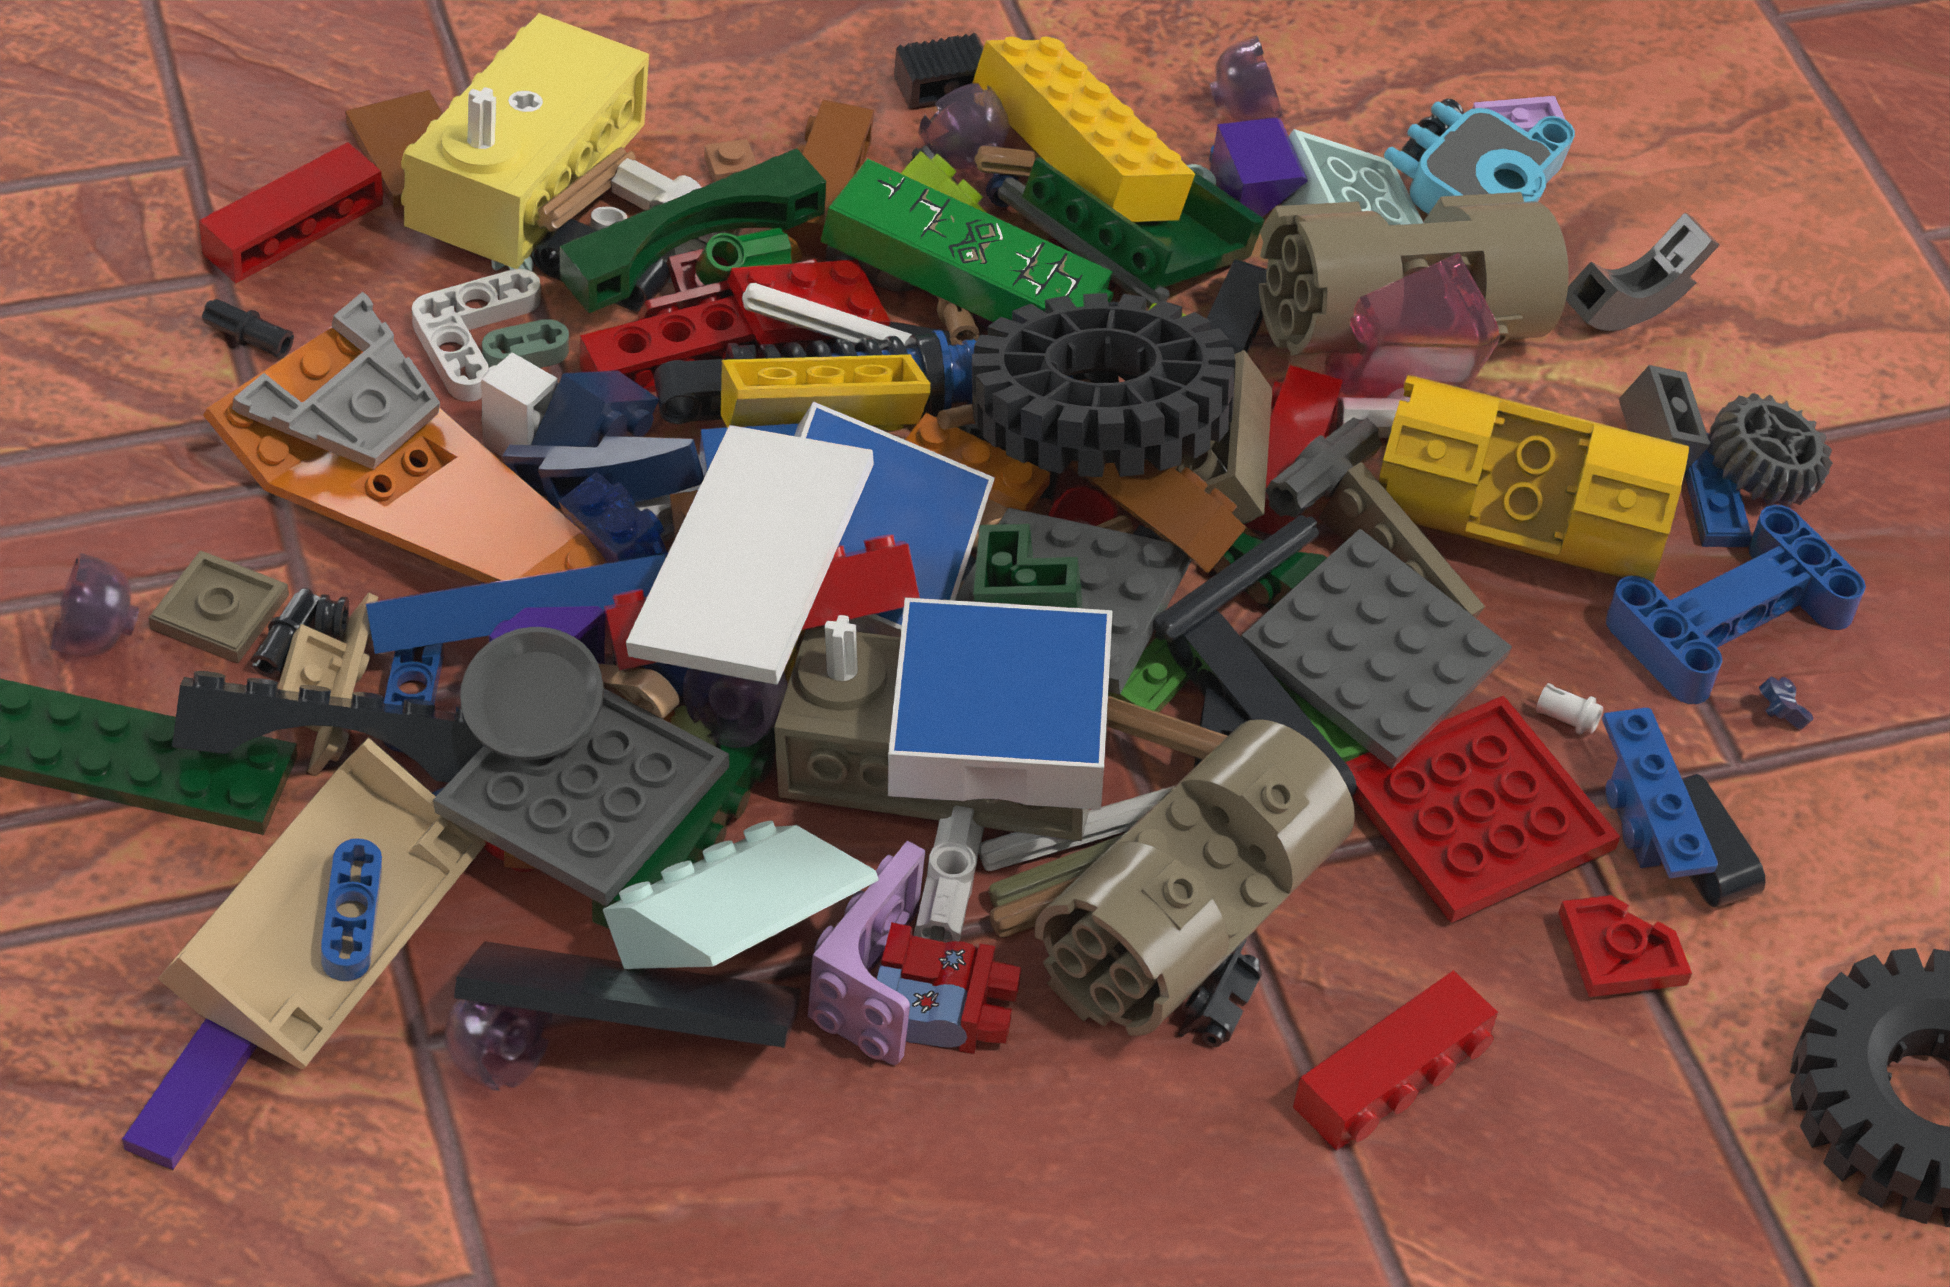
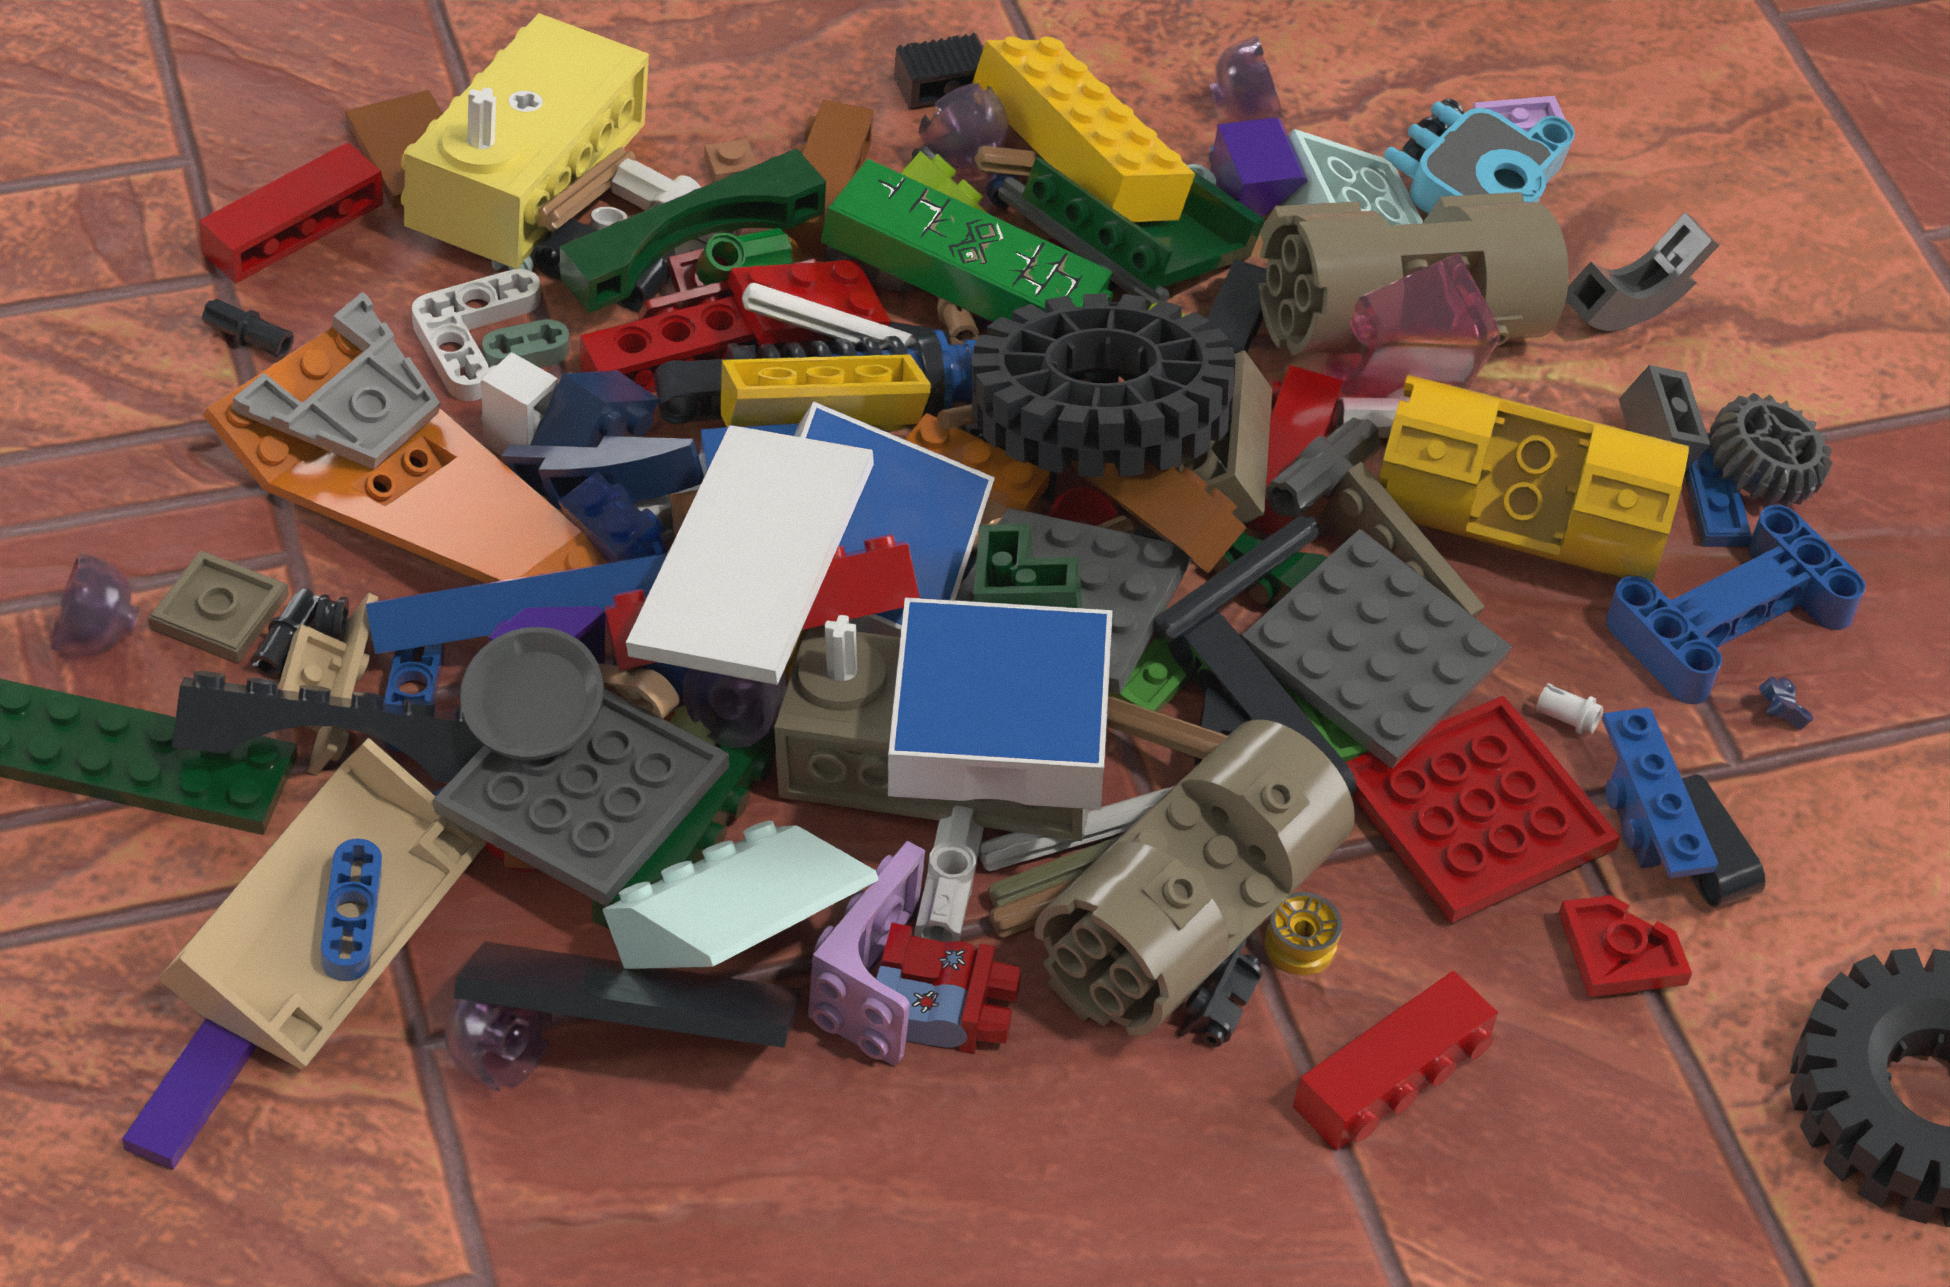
(1300, 916): none -> yellow wheel

